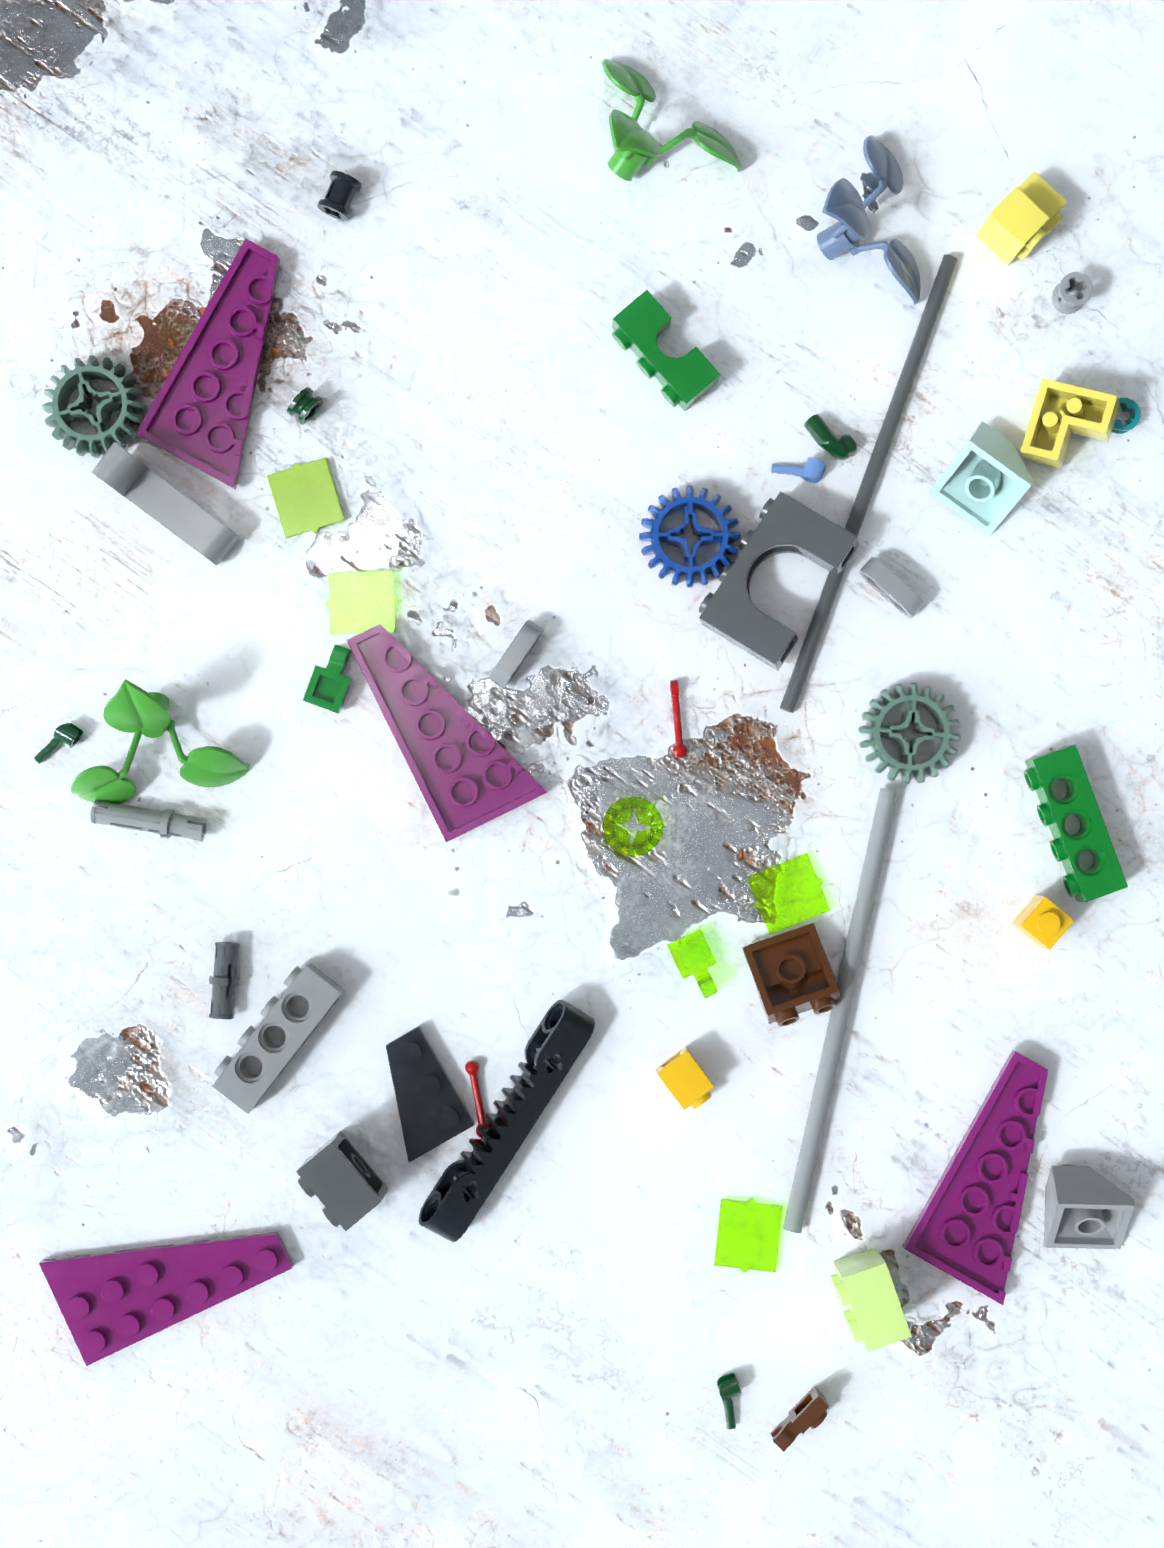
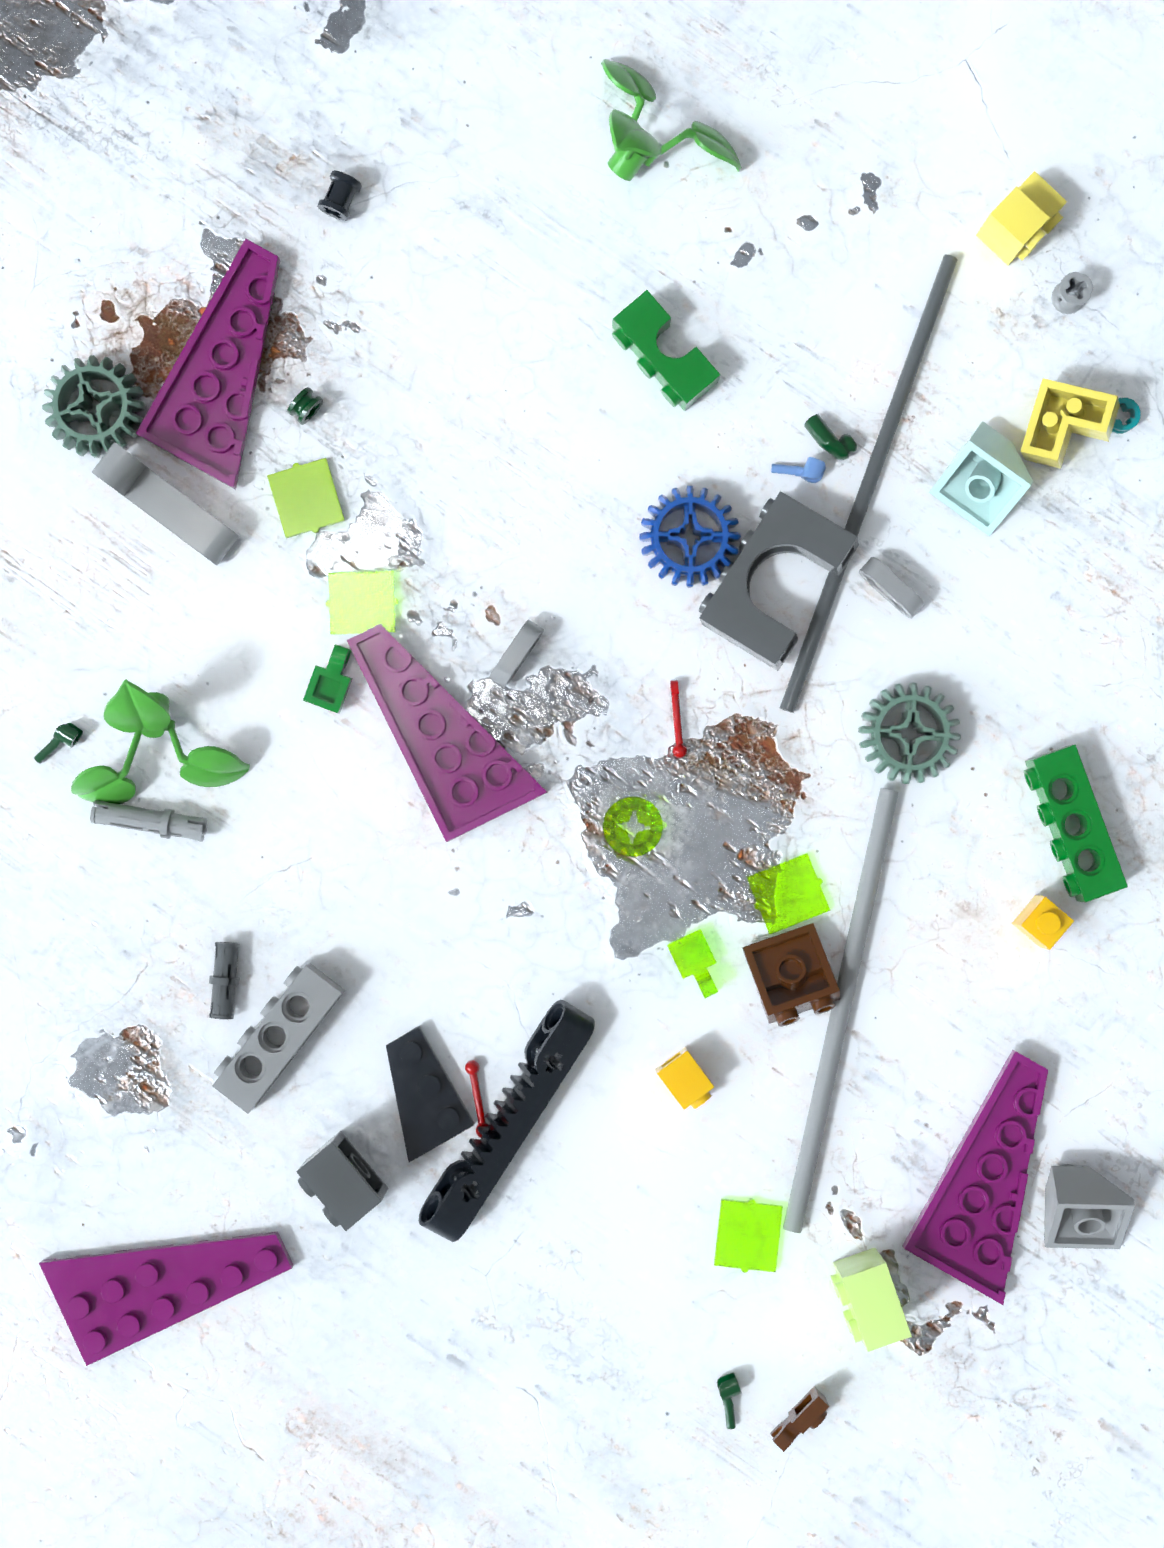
(854, 225): sand blue plant -> none

